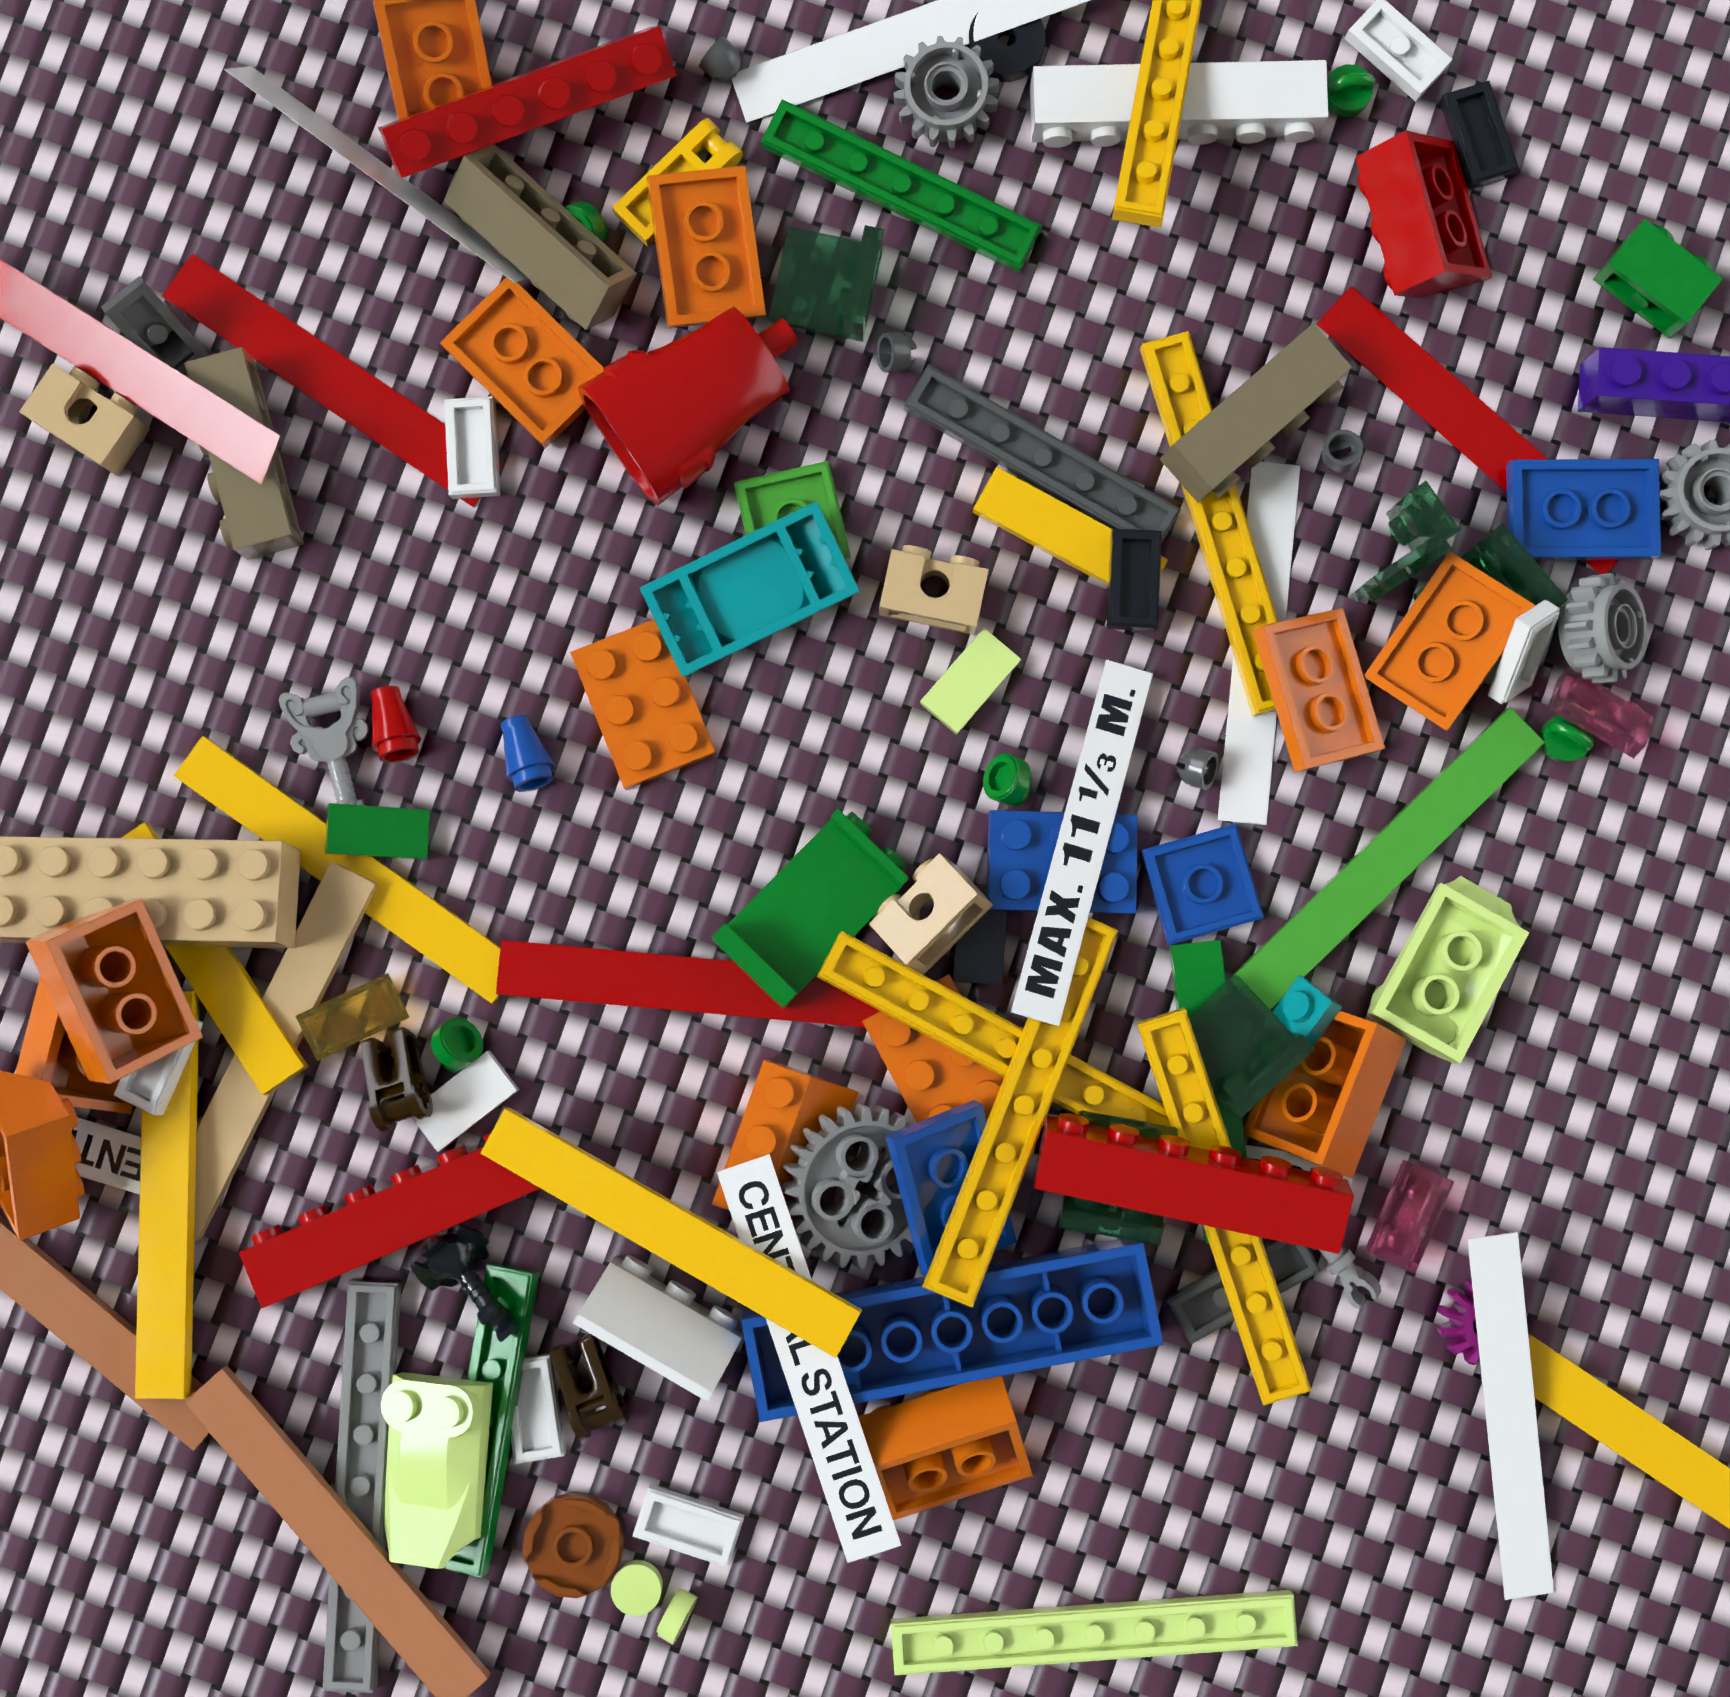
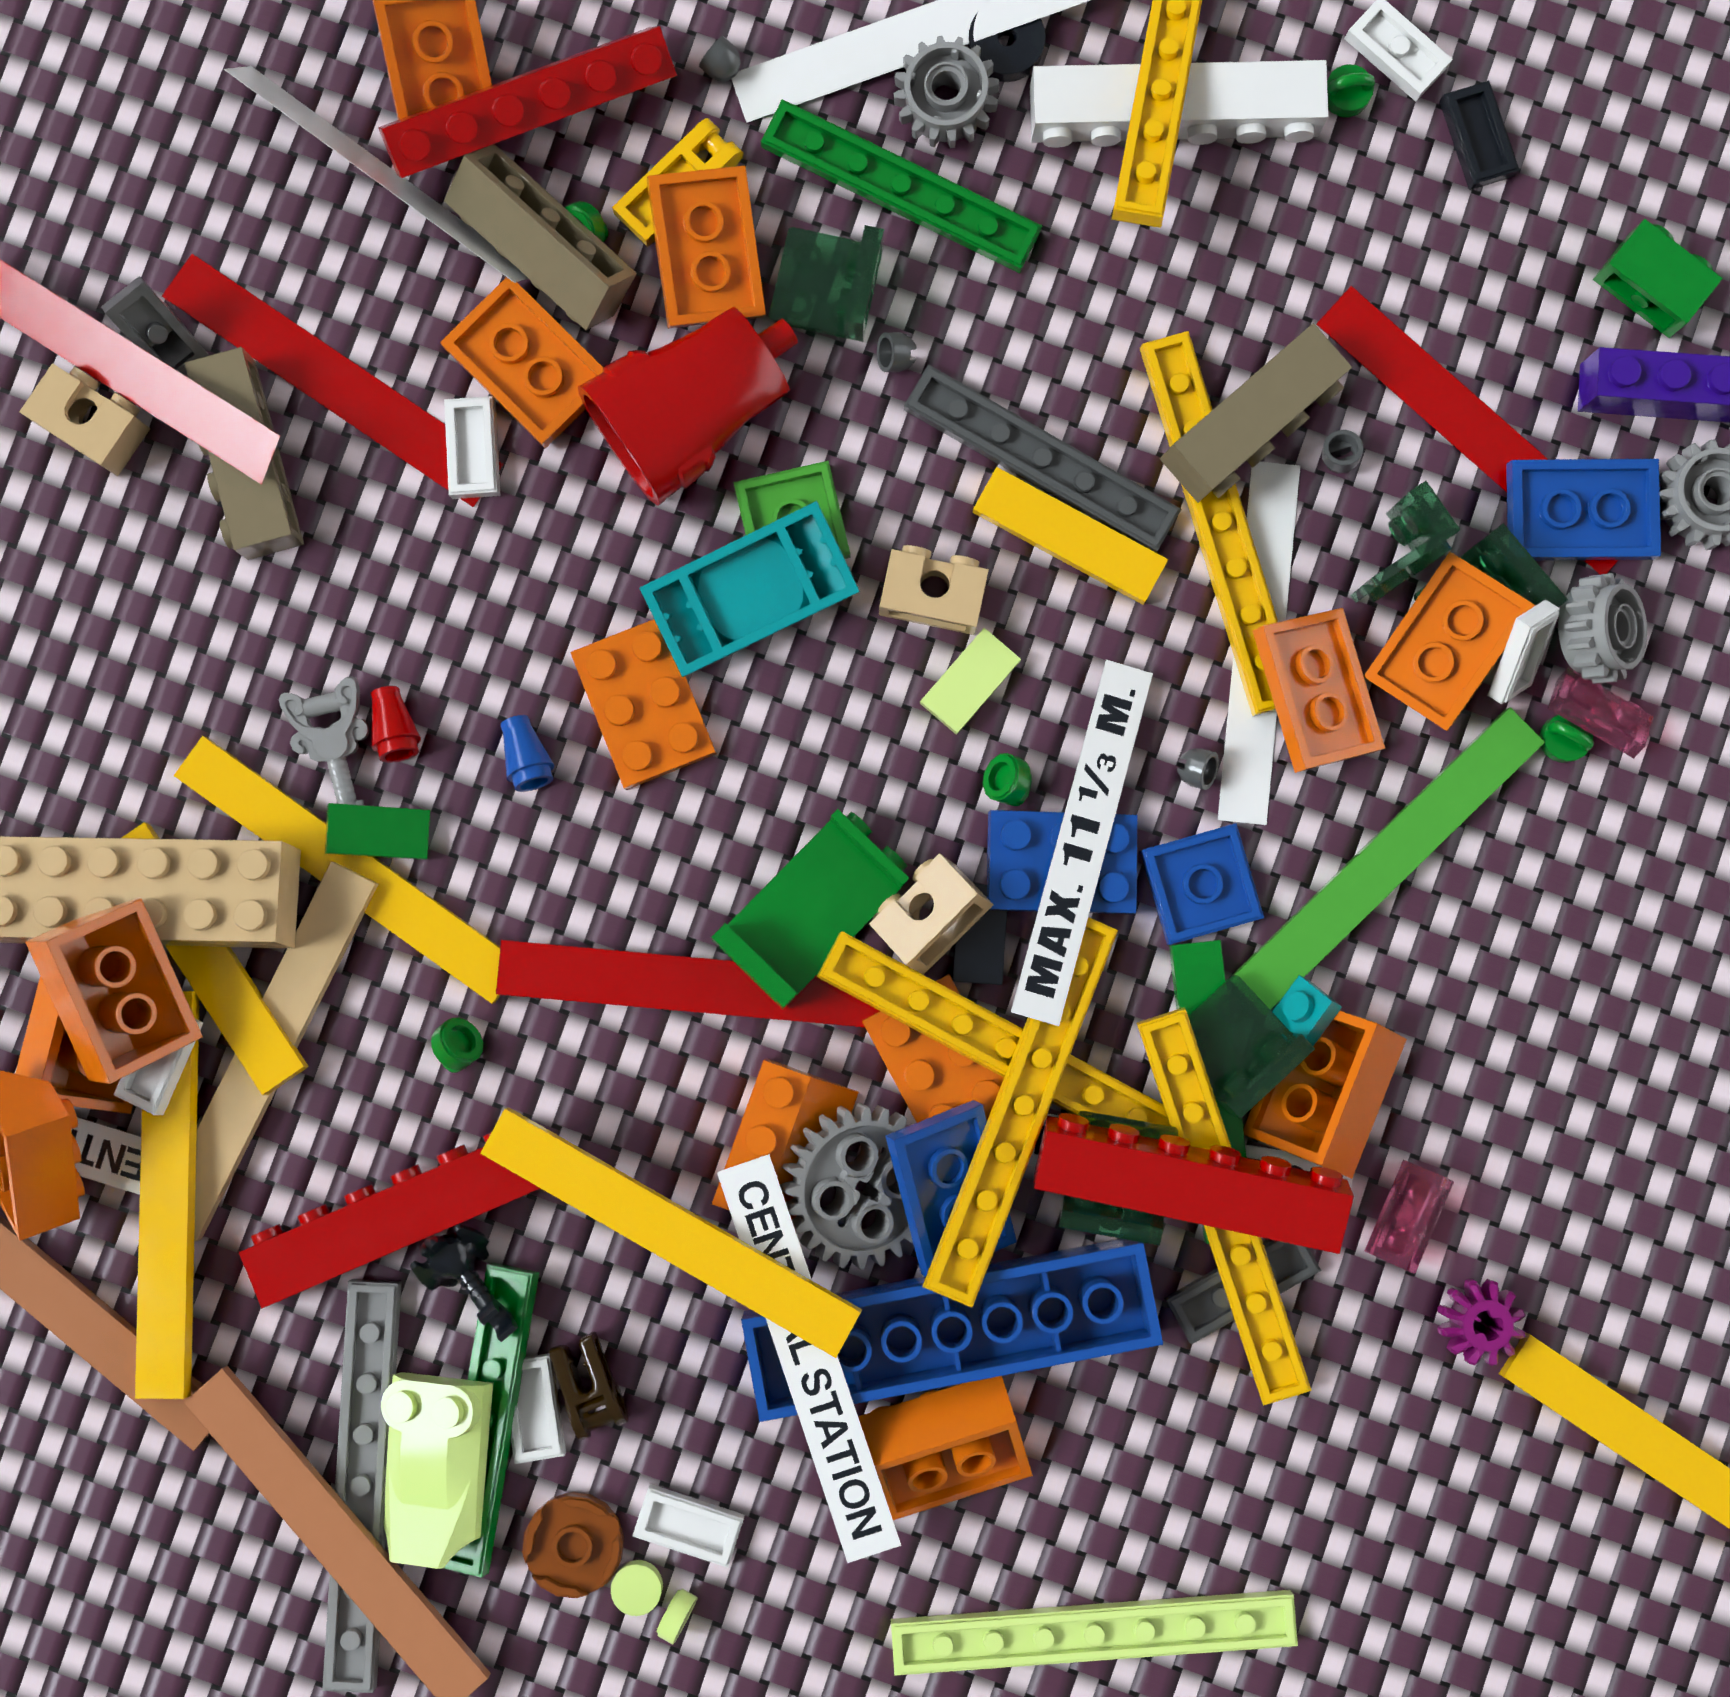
(352, 1016): clear yellow tile -> none
(397, 1097): dark brown piece -> none
(466, 1100): white tile -> none
(661, 1325): white slope -> none
(1134, 579): black tile -> none
(1351, 1276): light grey piece -> none
(1422, 215): red slope -> none
(1449, 970): yellowish green slope -> none
(1510, 1415): white sticker -> none

